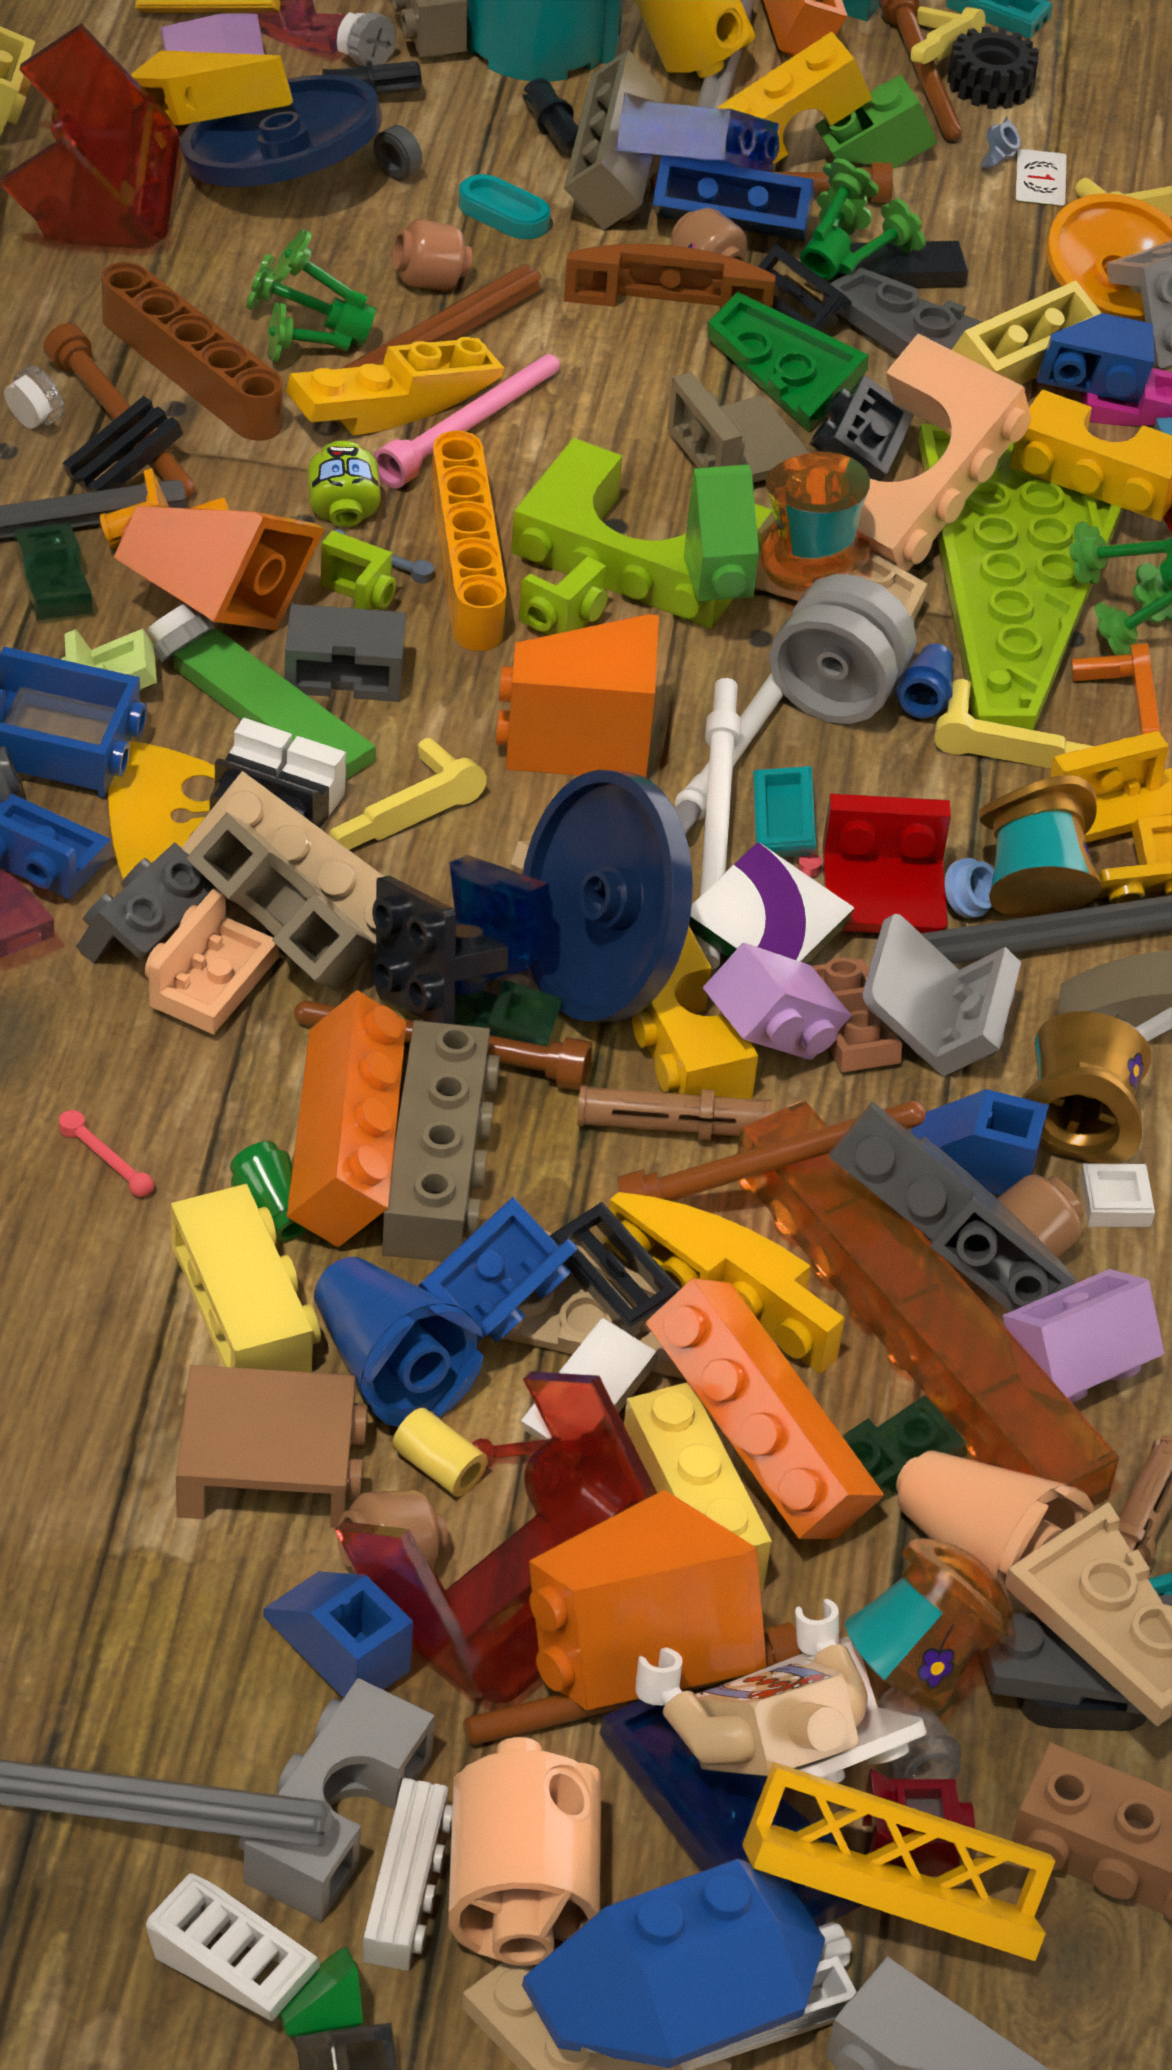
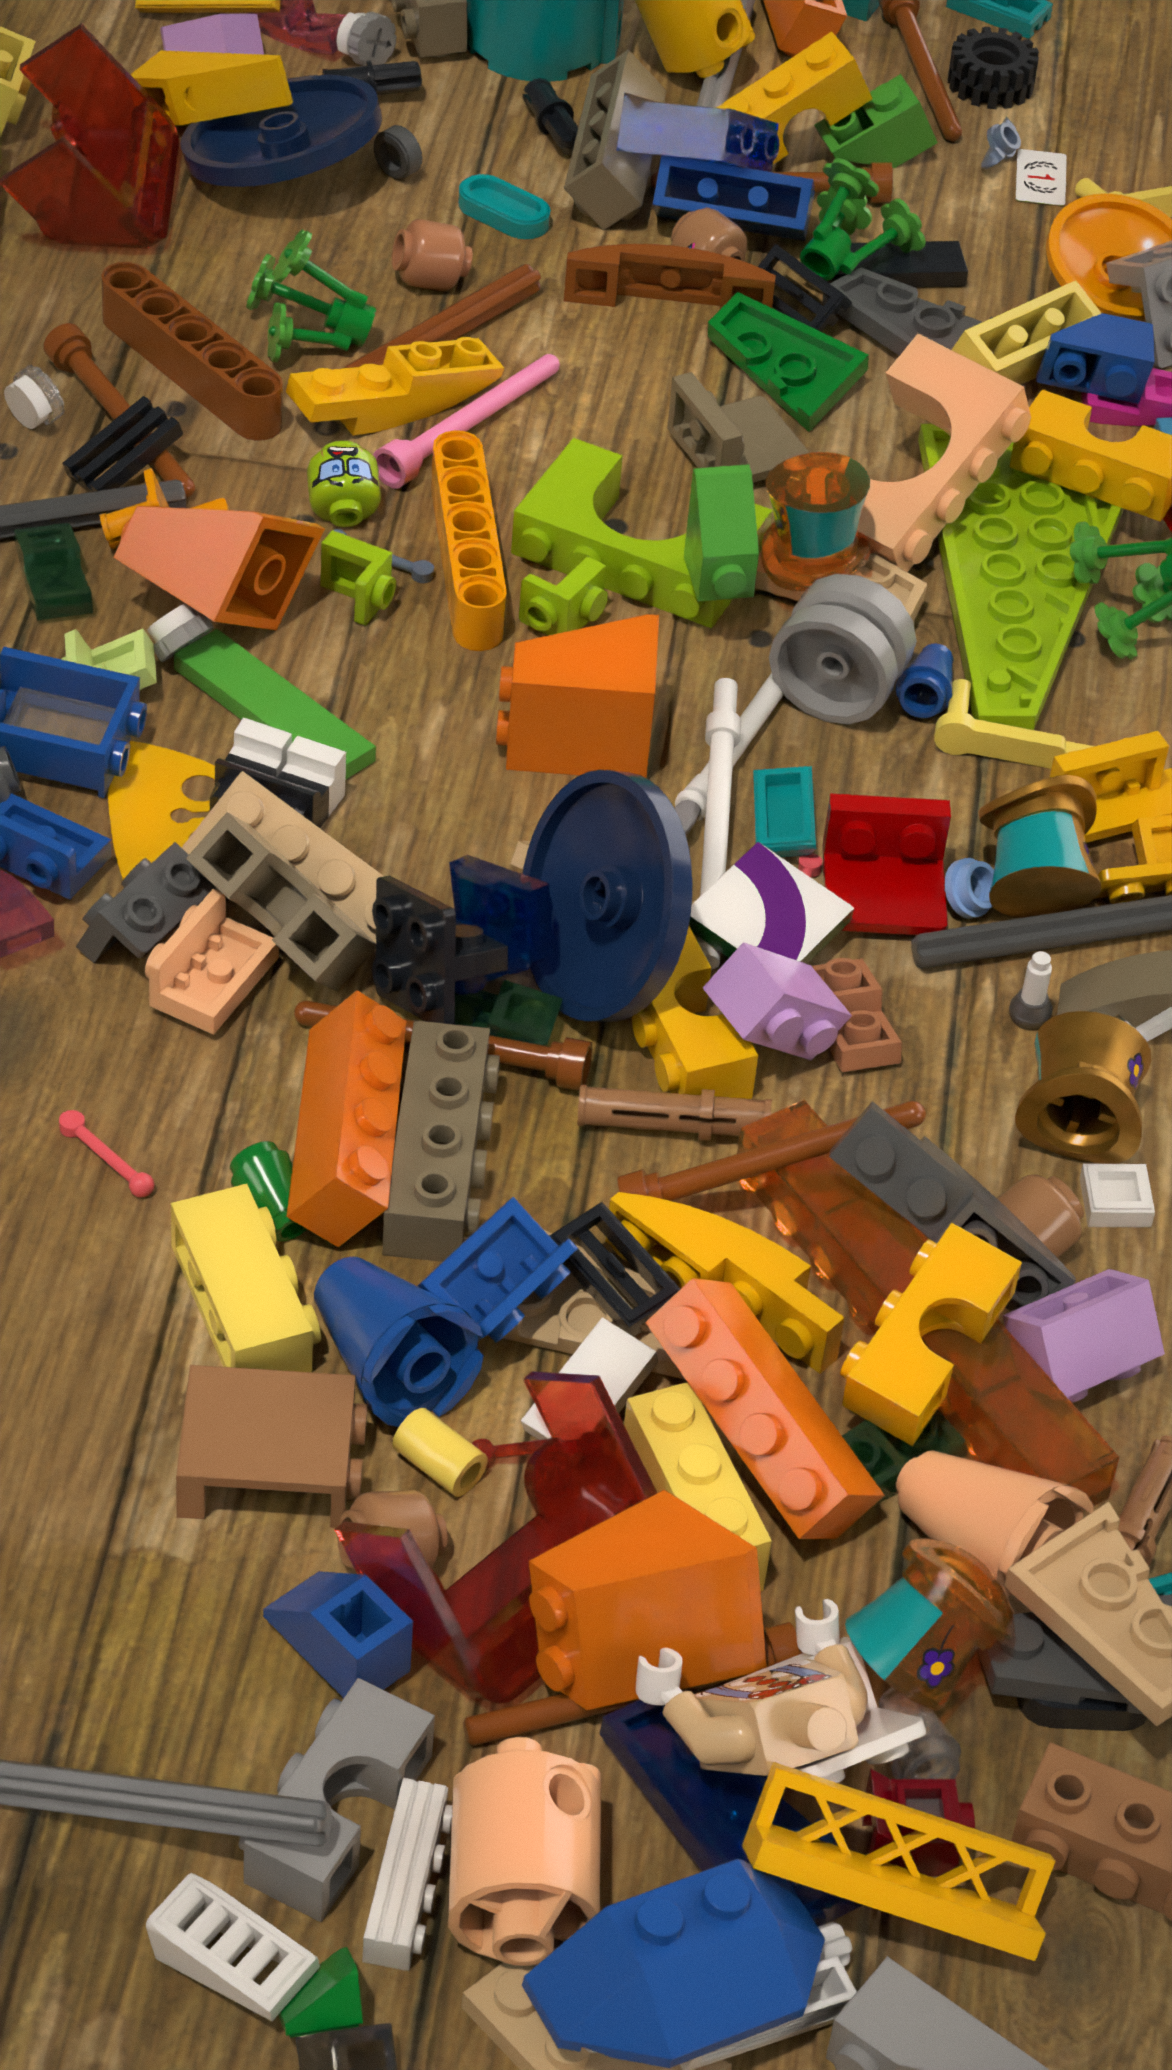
(345, 651): dark grey brick -> none
(455, 783): light yellow piece -> none
(864, 427): black bracket -> none
(934, 1006): light grey bracket -> none
(947, 28): light yellow piece -> none
(955, 1287): none -> yellow arch
(988, 1136): blue slope -> none
(1031, 1004): none -> piece
(1133, 665): orange piece -> none

